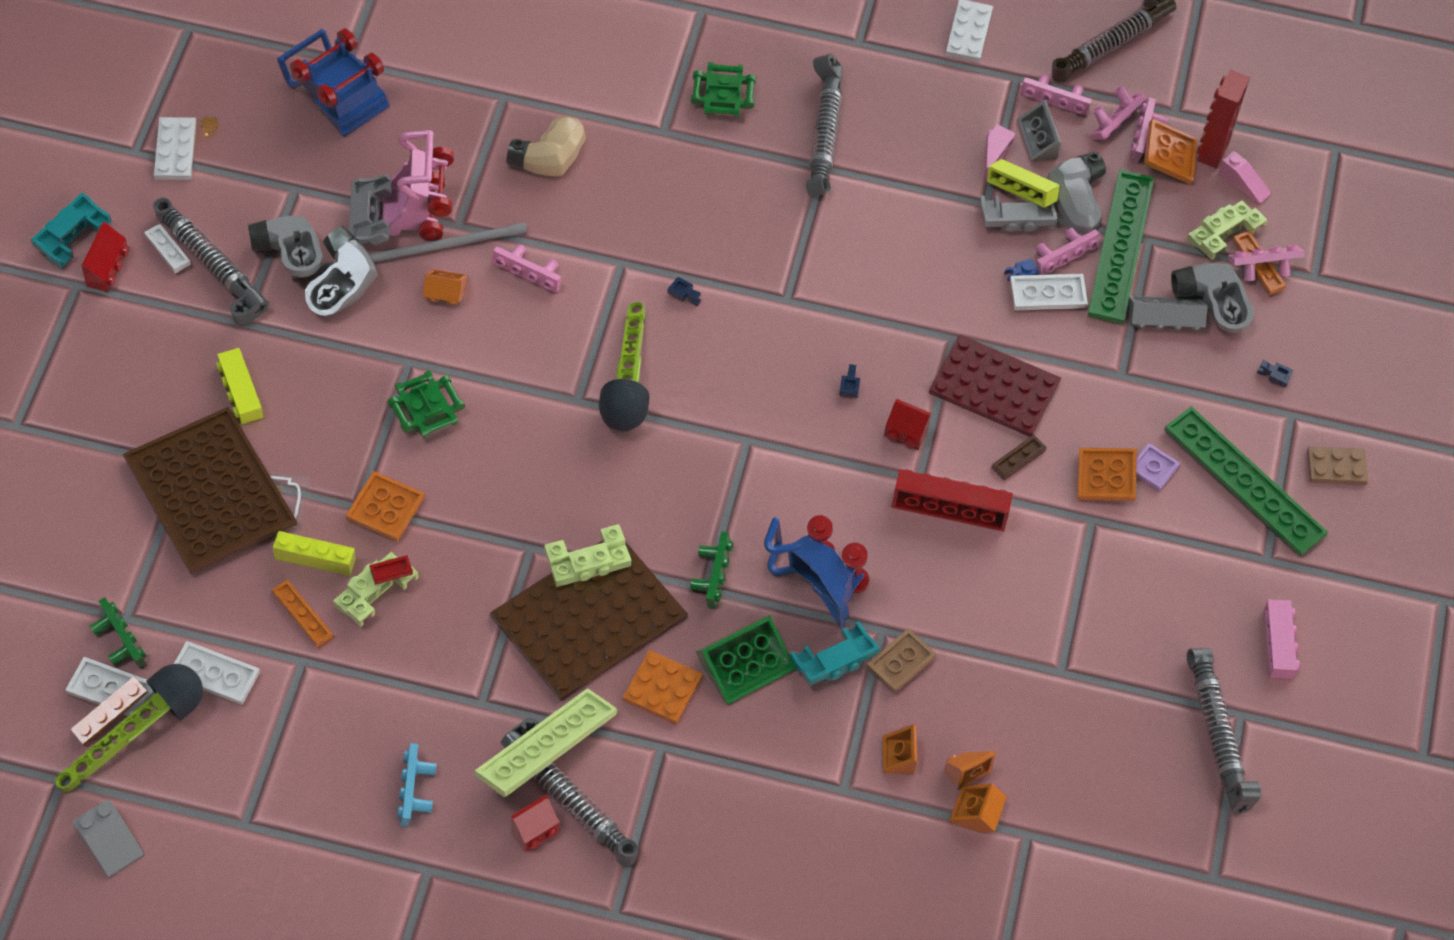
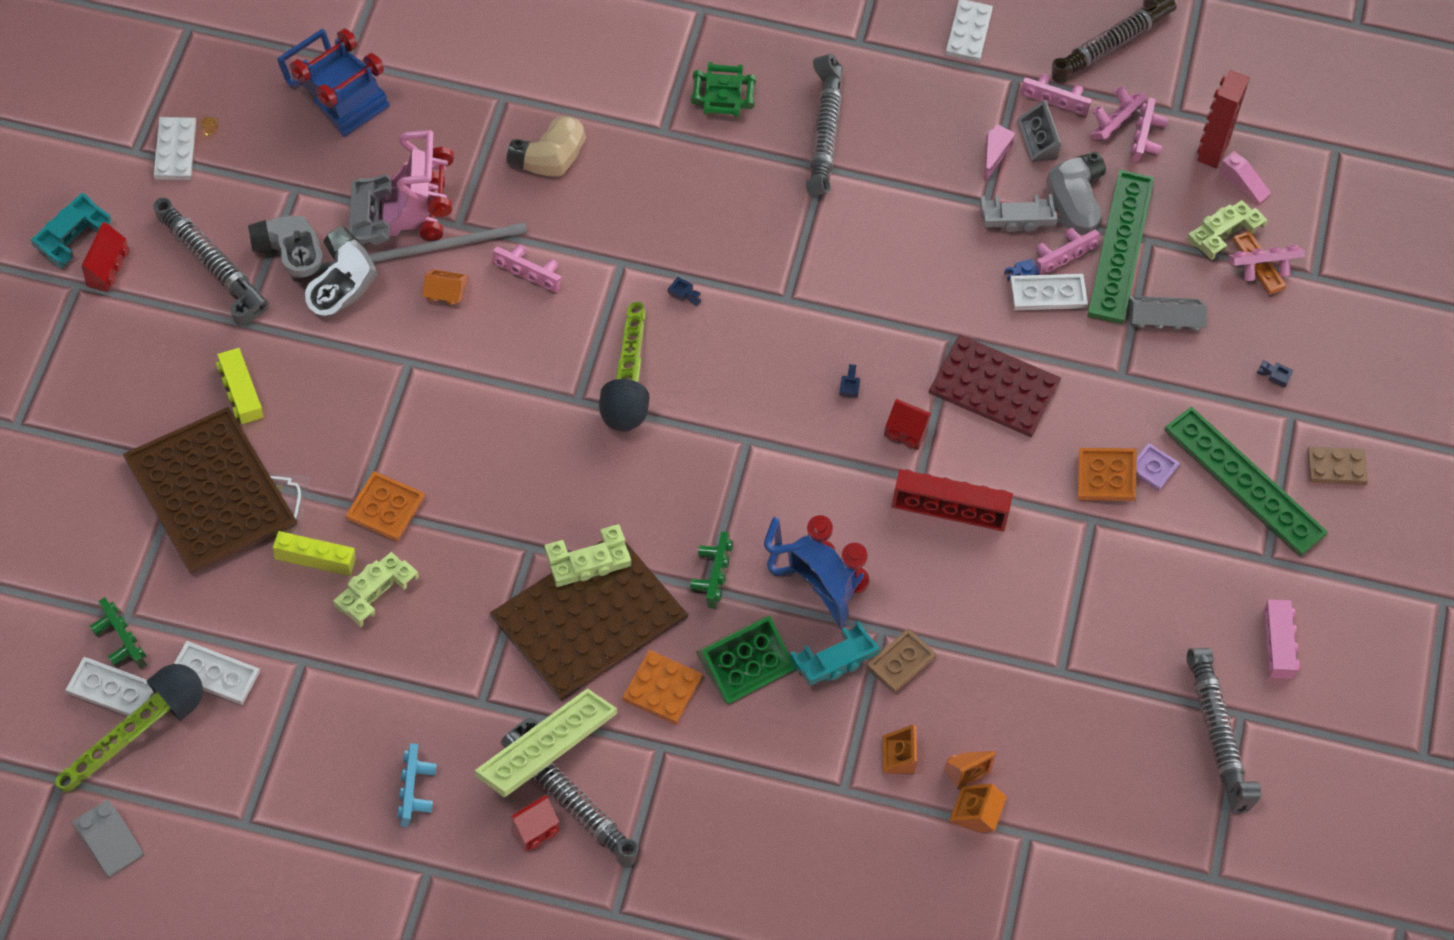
(109, 710): plate -> none
(167, 248): white plate -> none
(302, 613): orange tile -> none
(391, 569): red tile -> none
(426, 404): green brick -> none
(1019, 457): reddish brown tile -> none
(1023, 183): neon yellow brick -> none
(1171, 151): orange plate -> none
(1220, 292): light grey piece -> none

